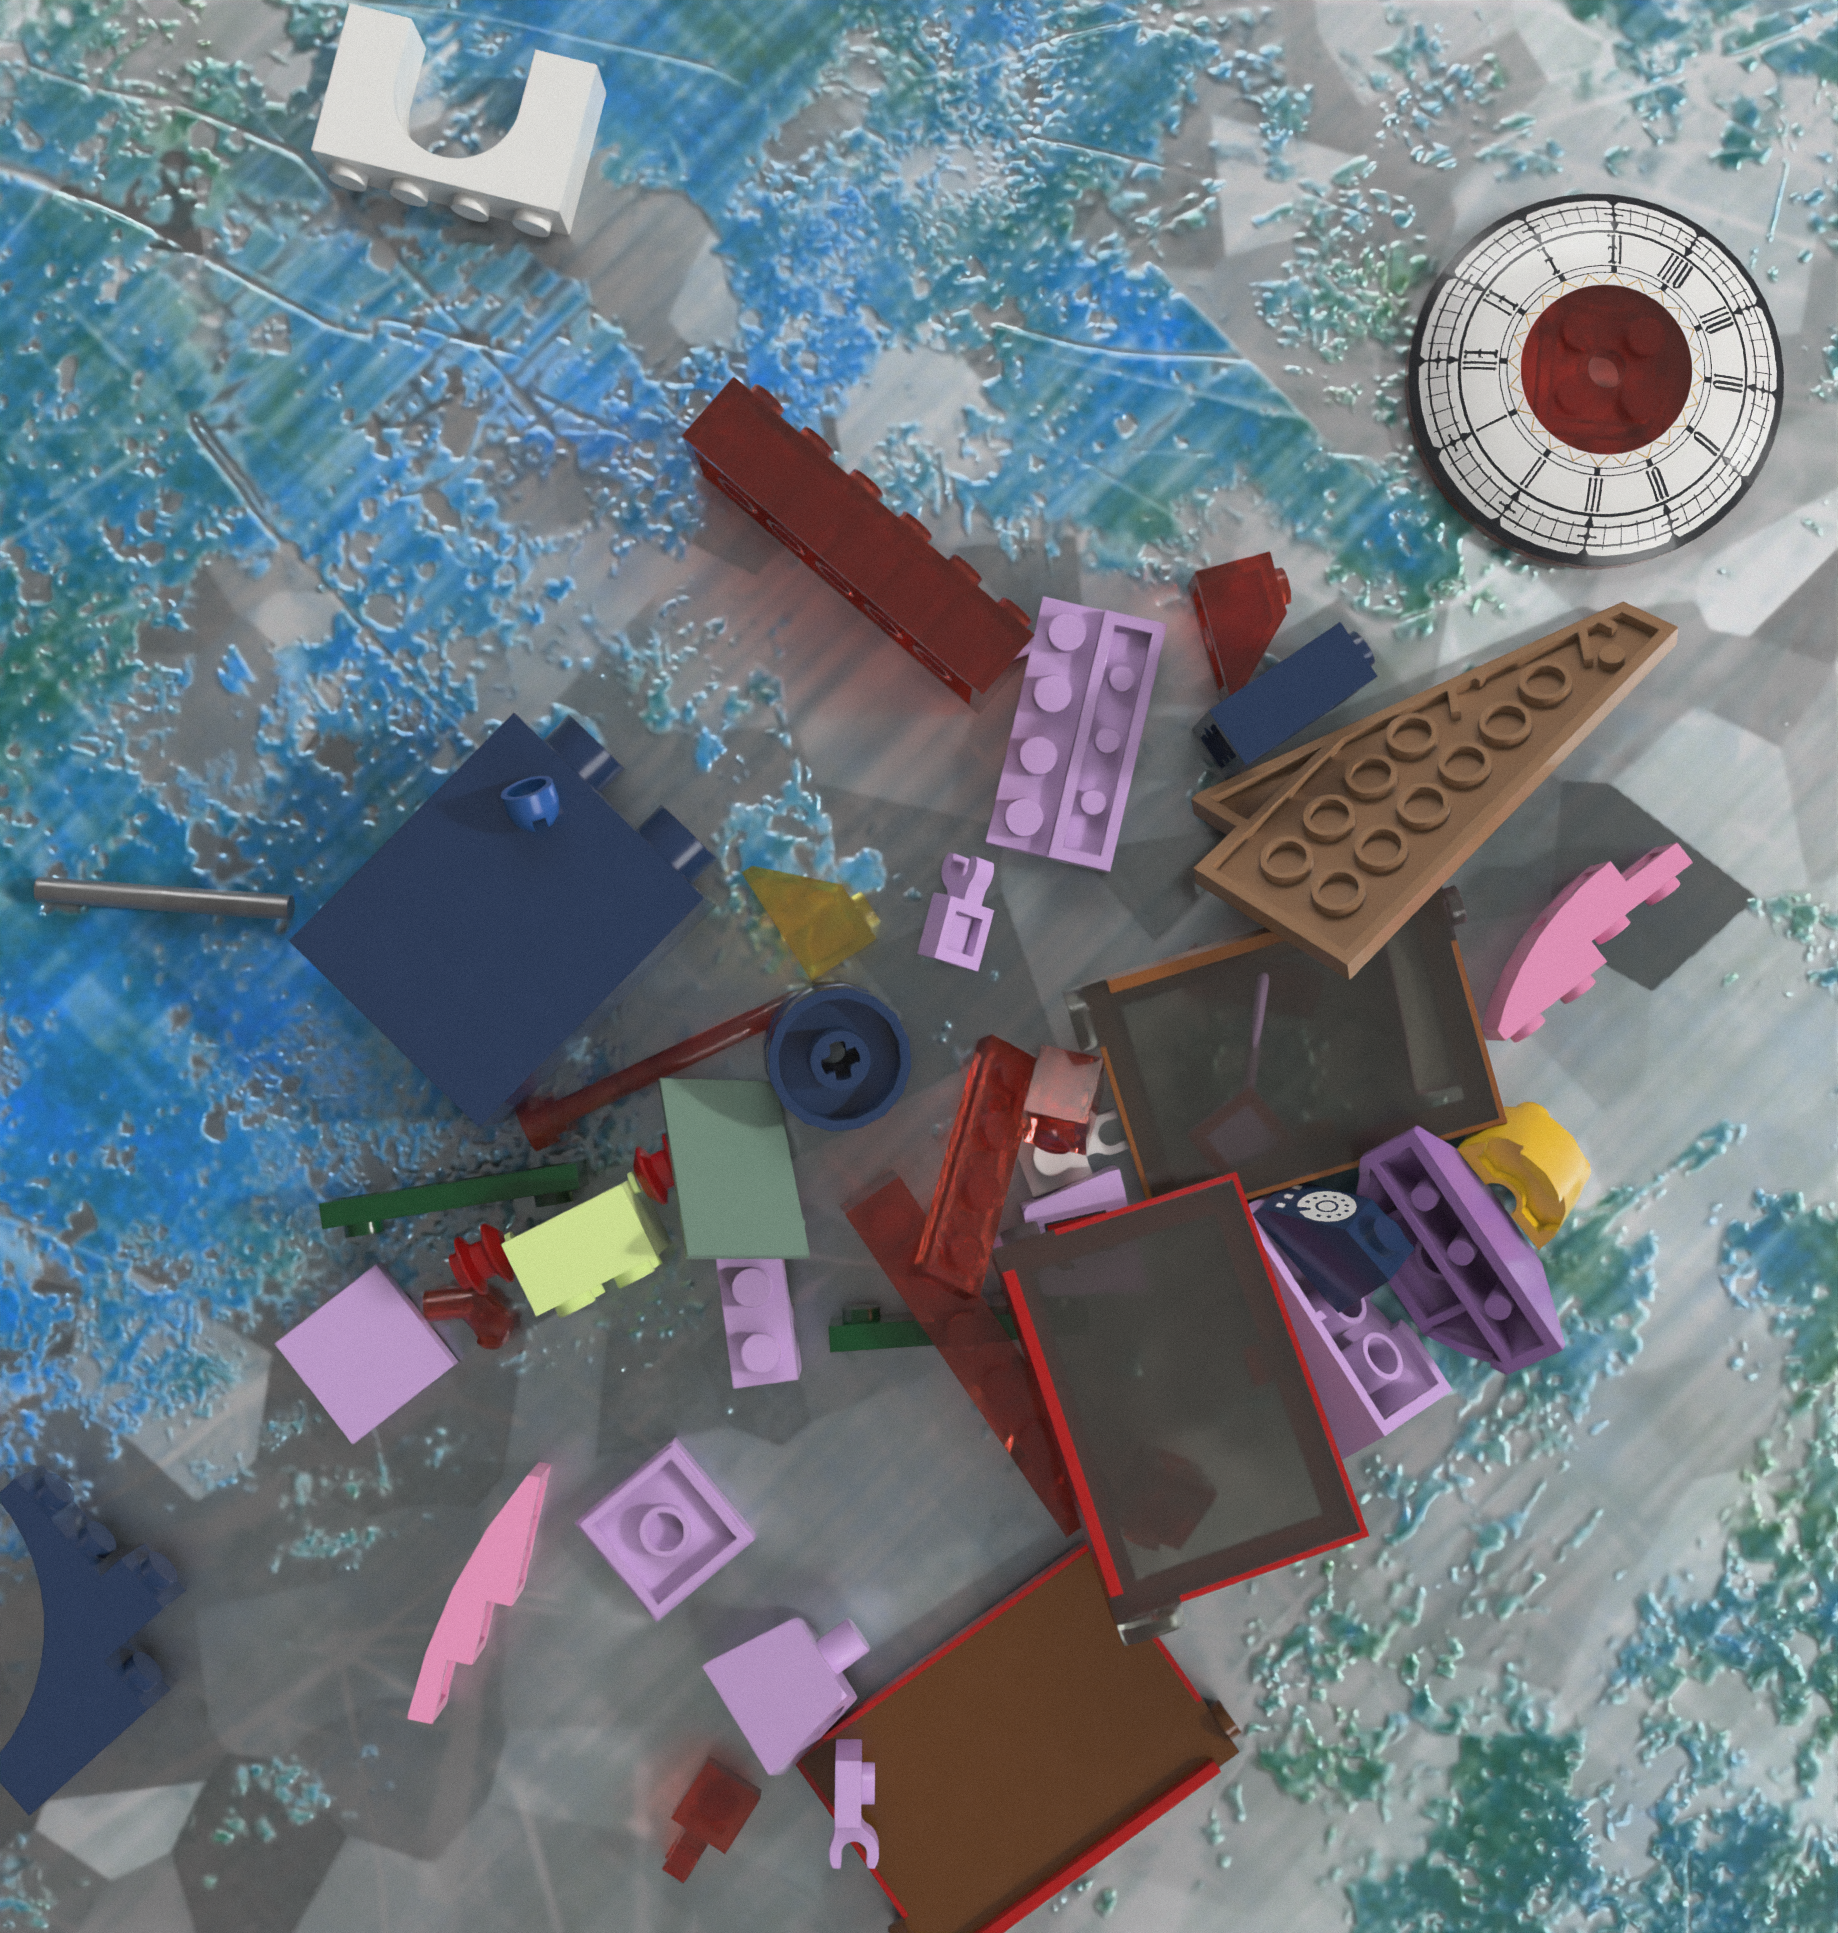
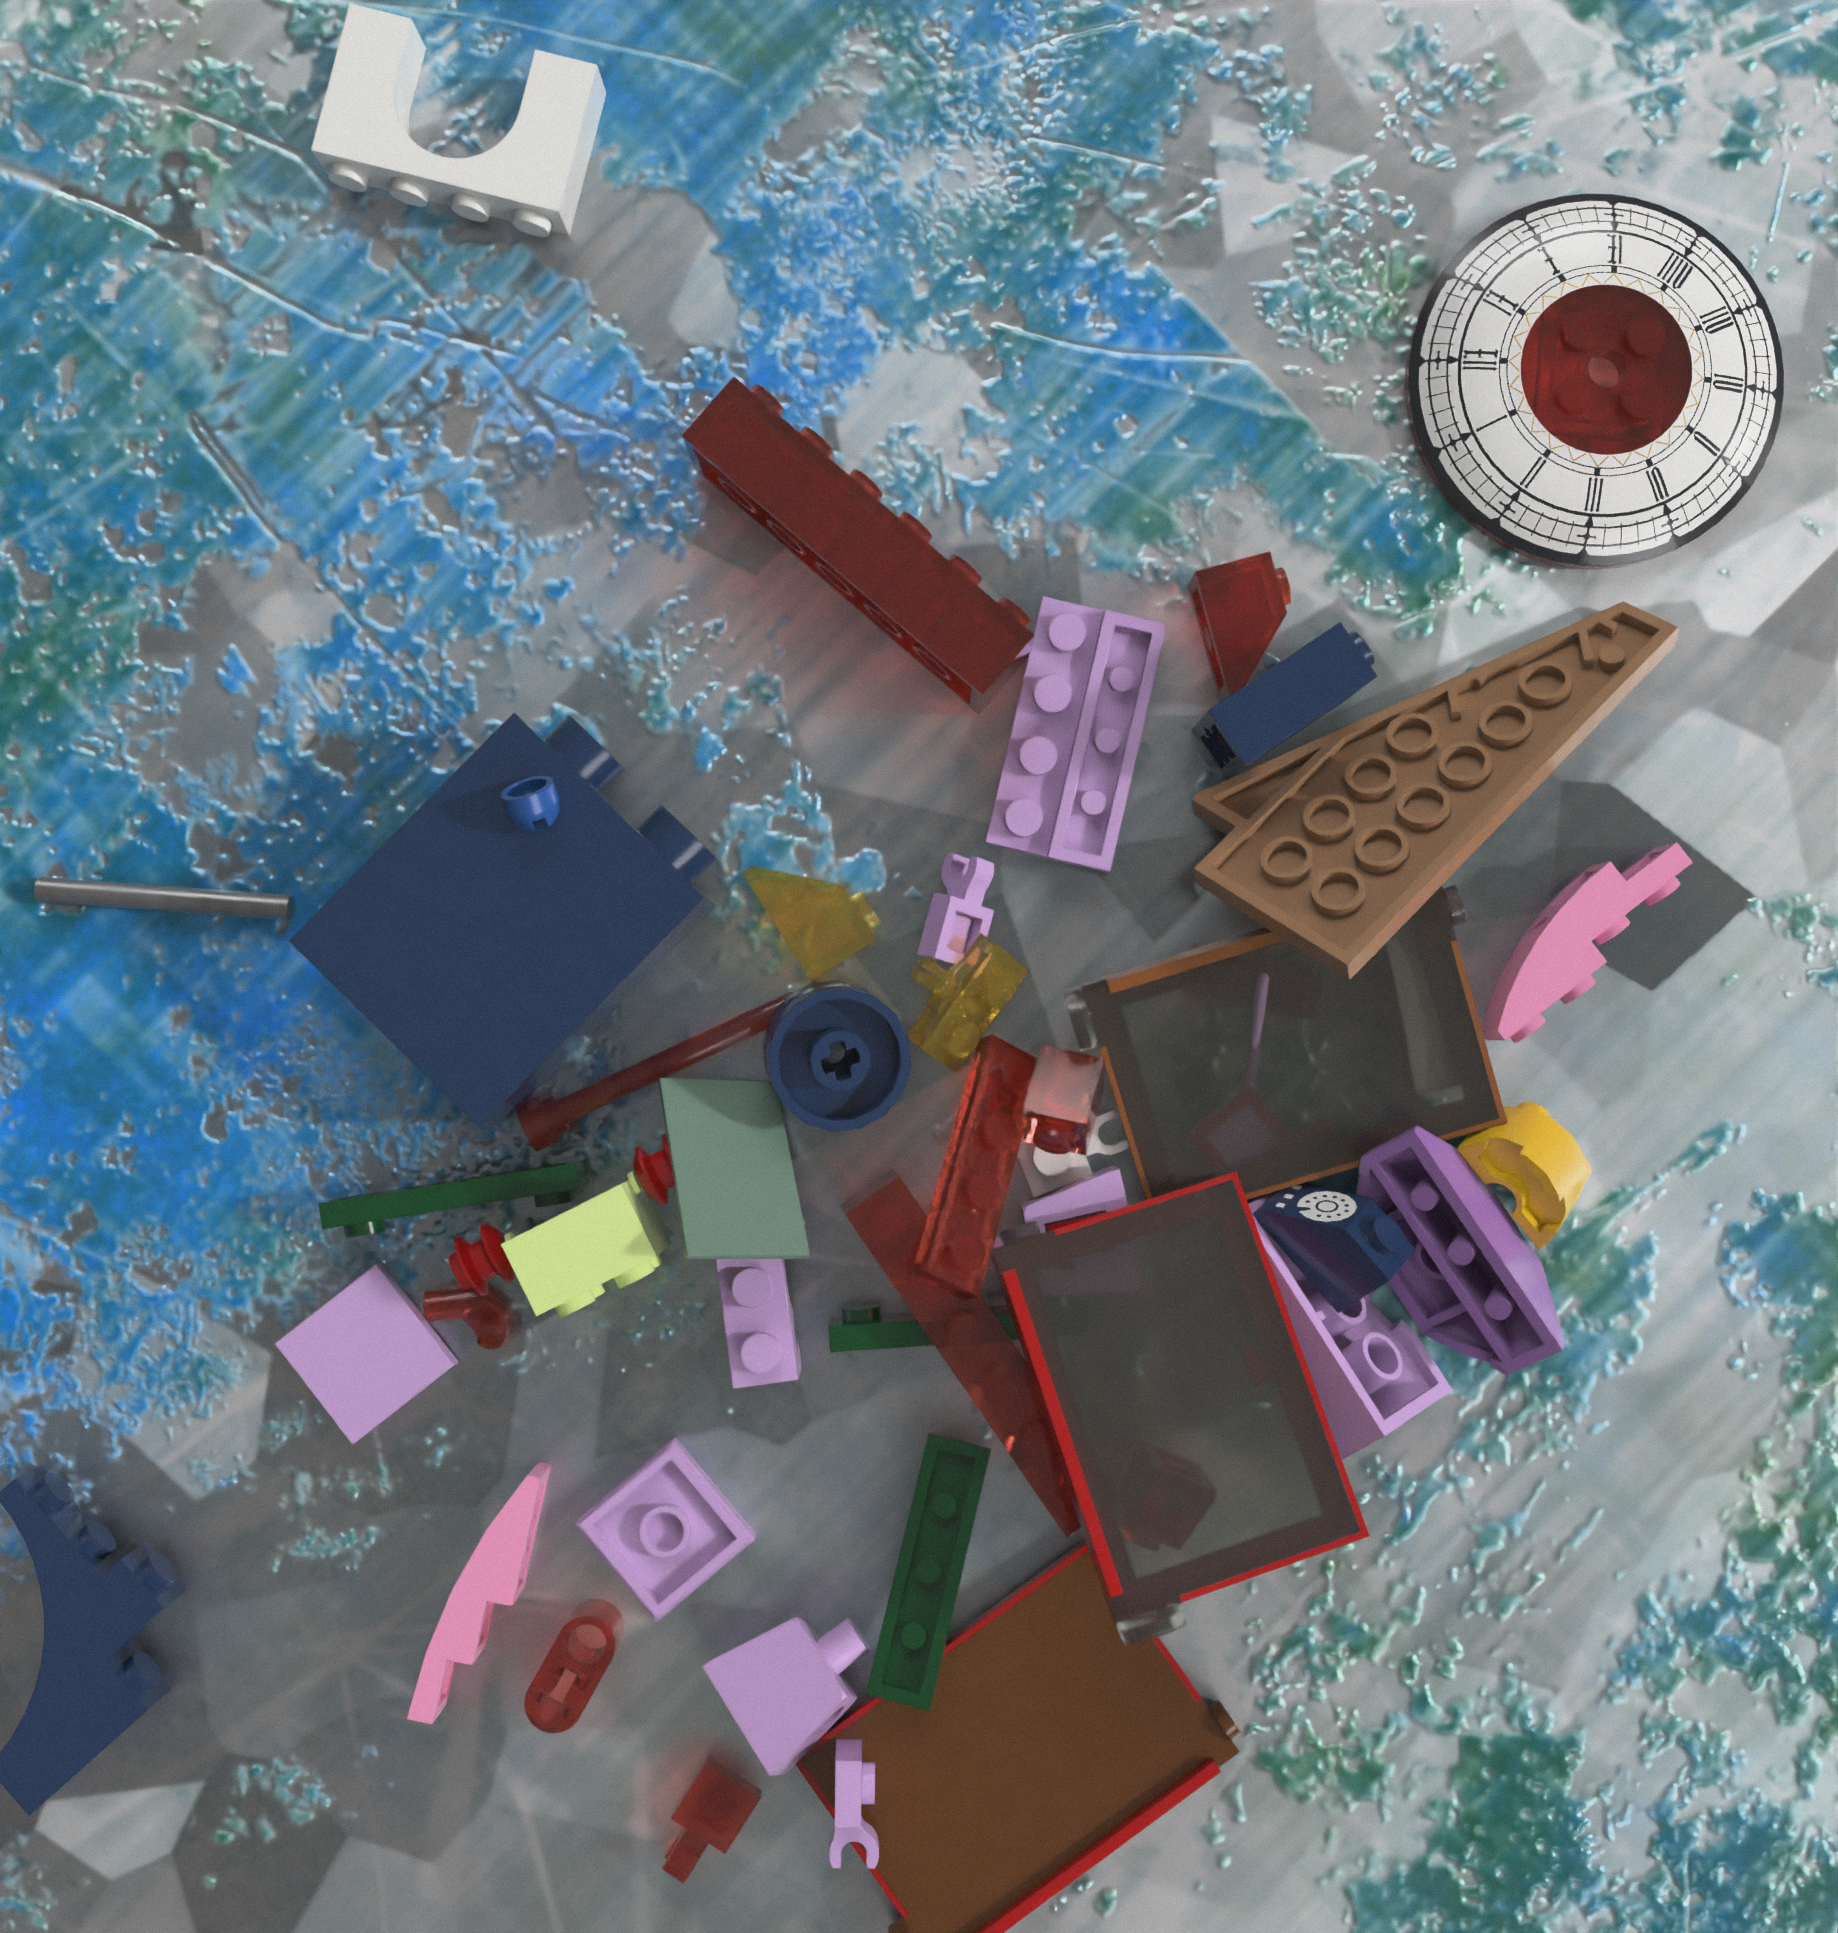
(586, 1662): none -> clear red beam
(929, 1572): none -> dark green plate
(964, 1000): none -> clear yellow plate

